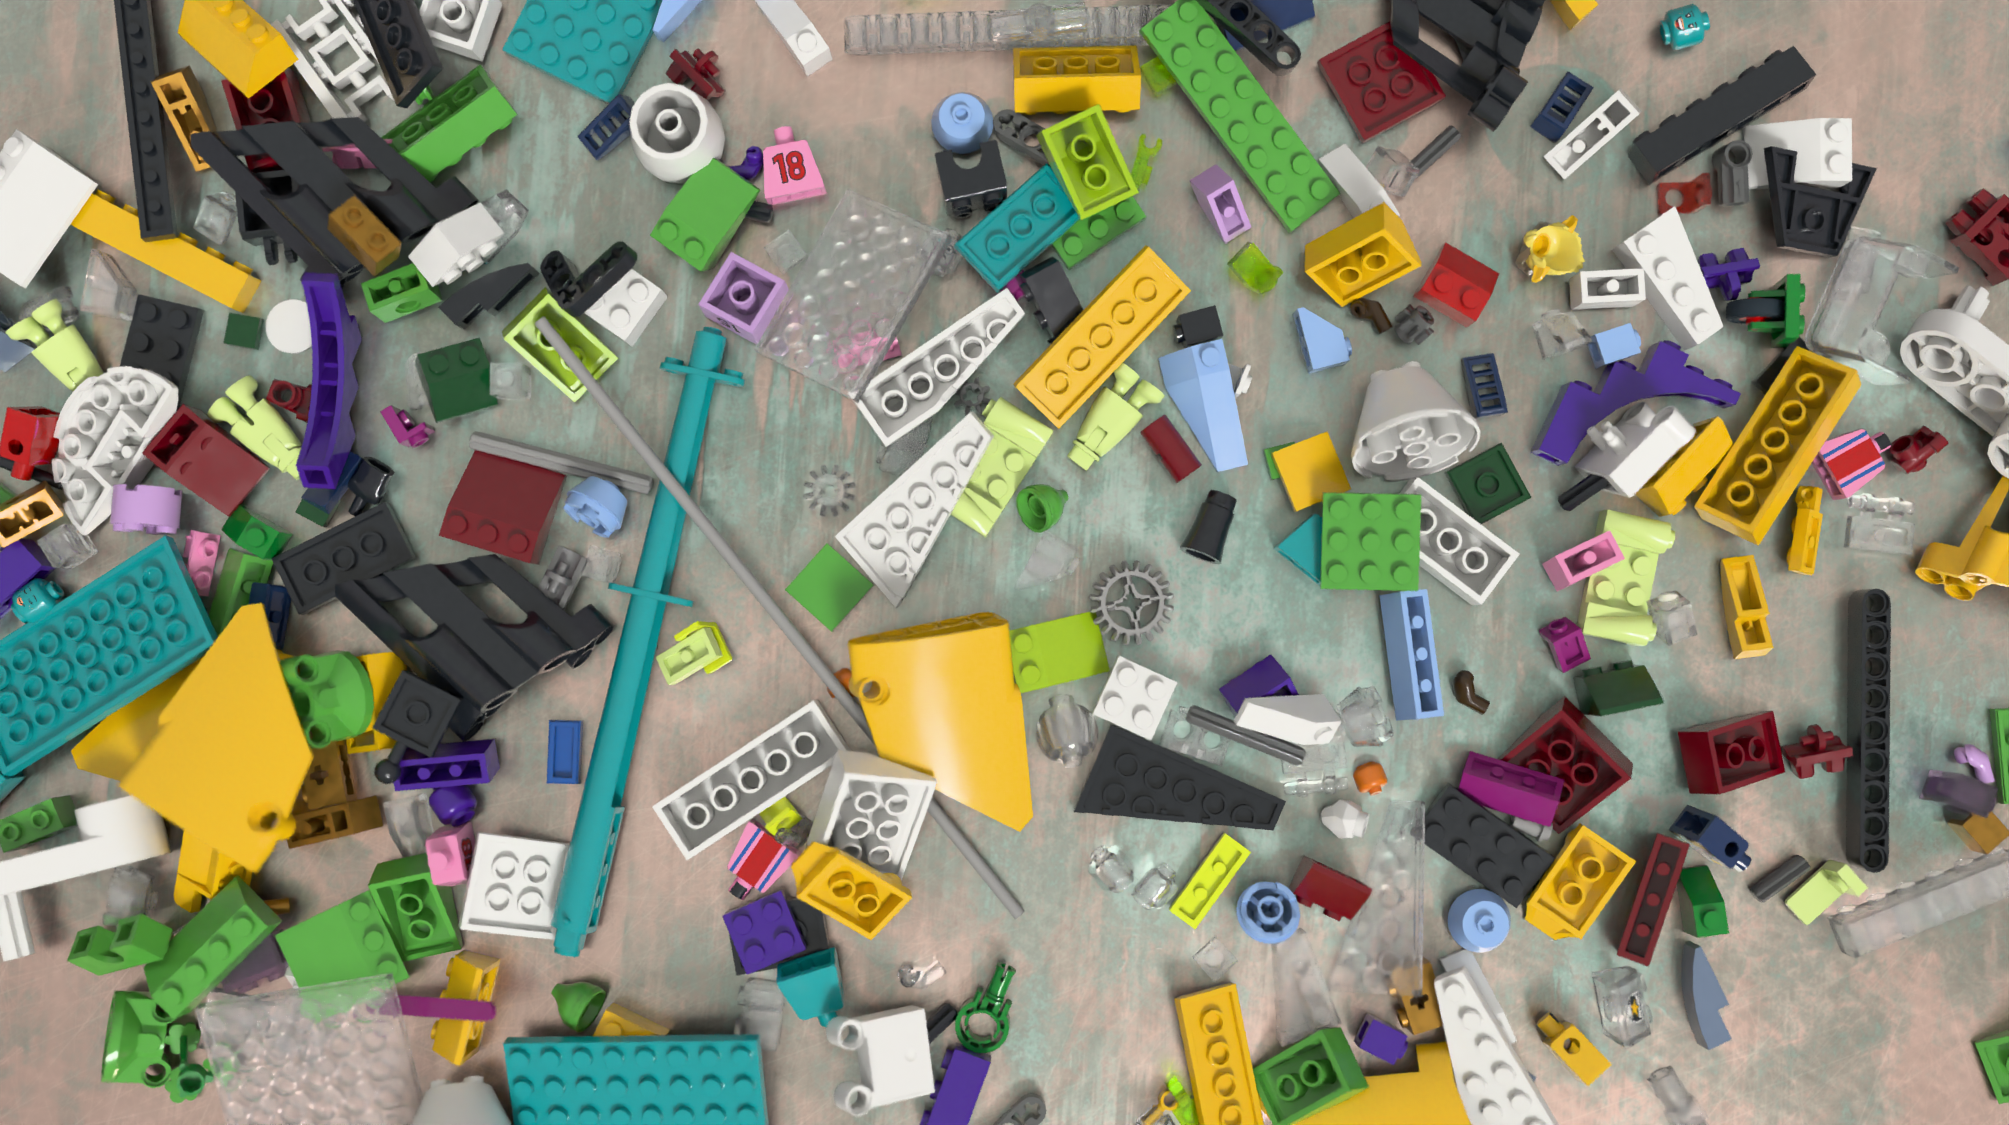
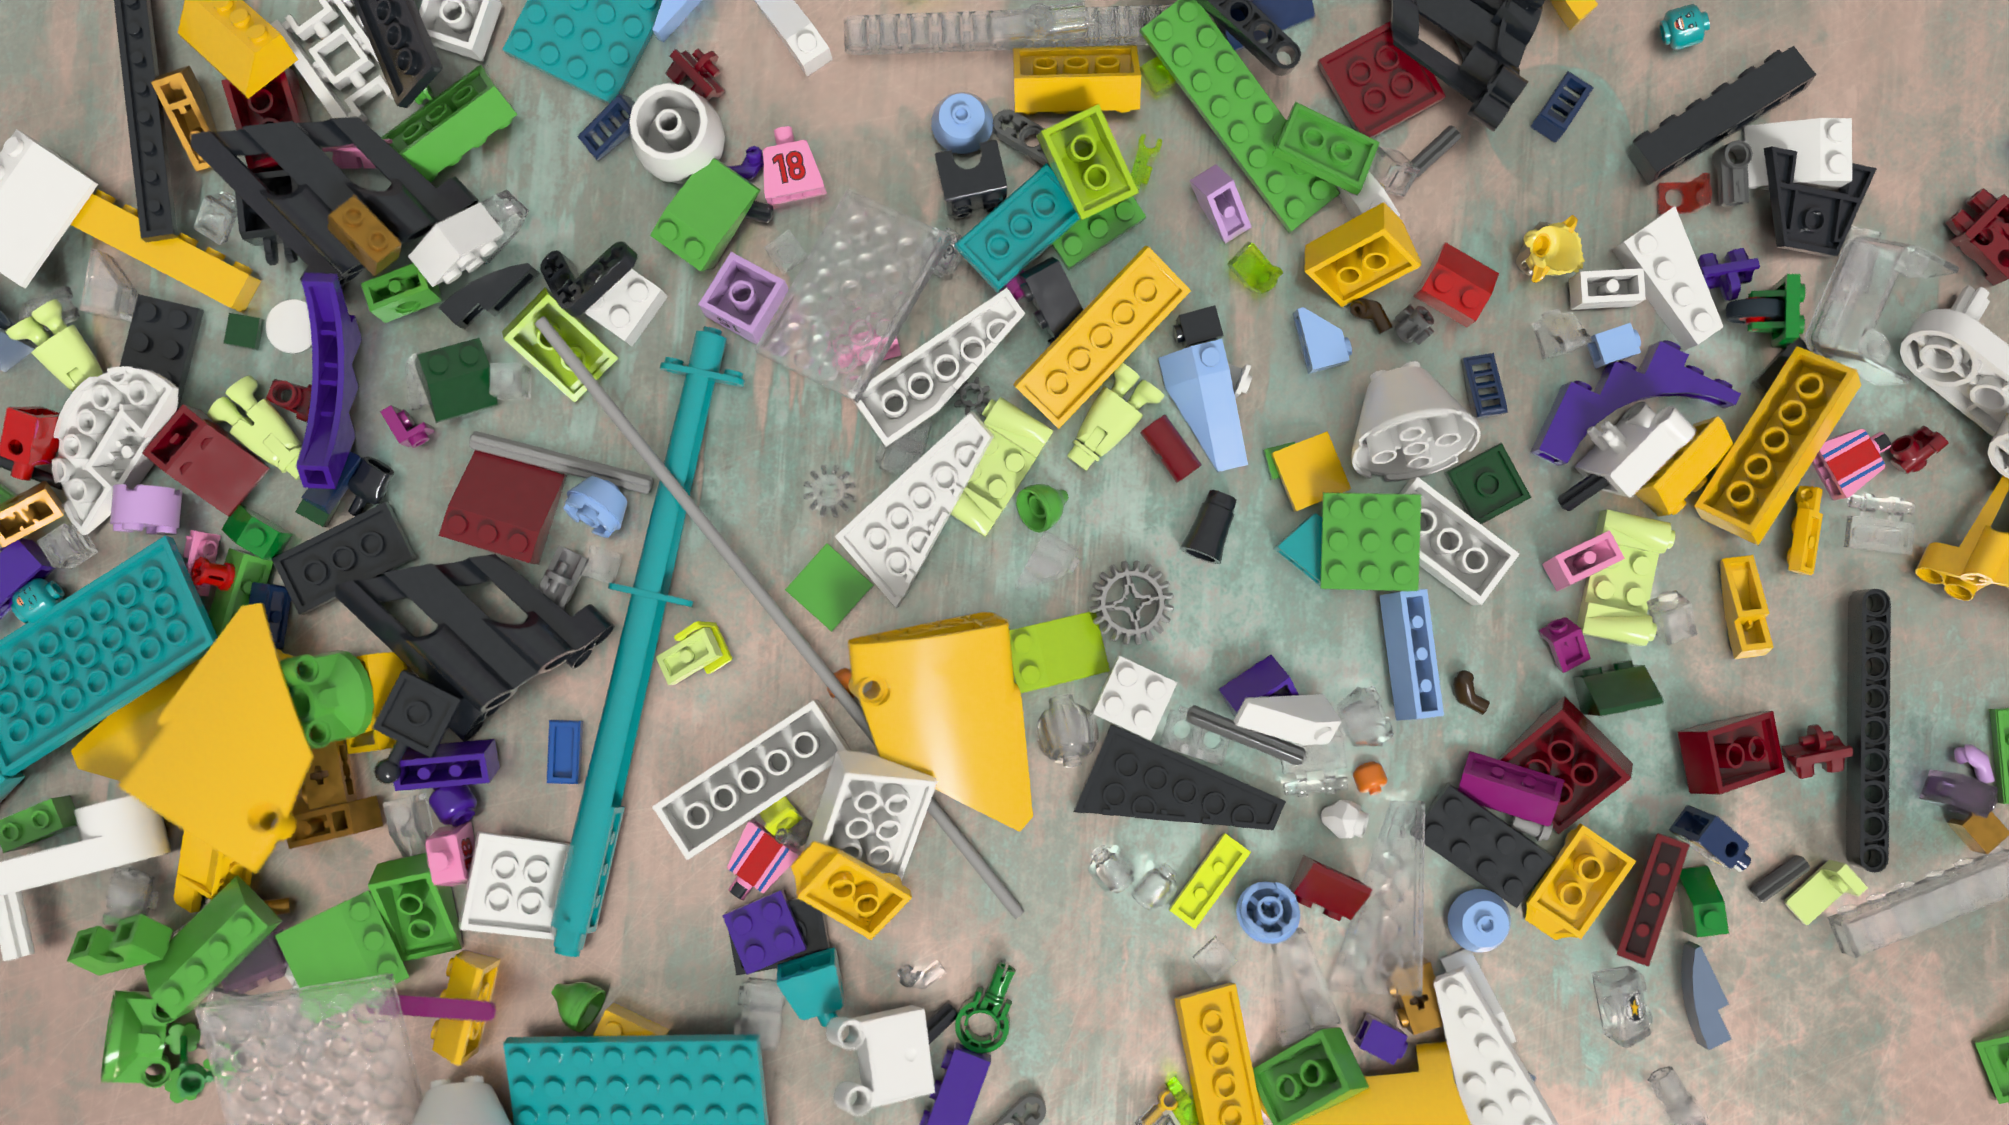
(213, 573): none -> red bush
(1326, 148): none -> bright green tile
(1581, 1057): yellow torso -> none
(1592, 133): white slope -> none

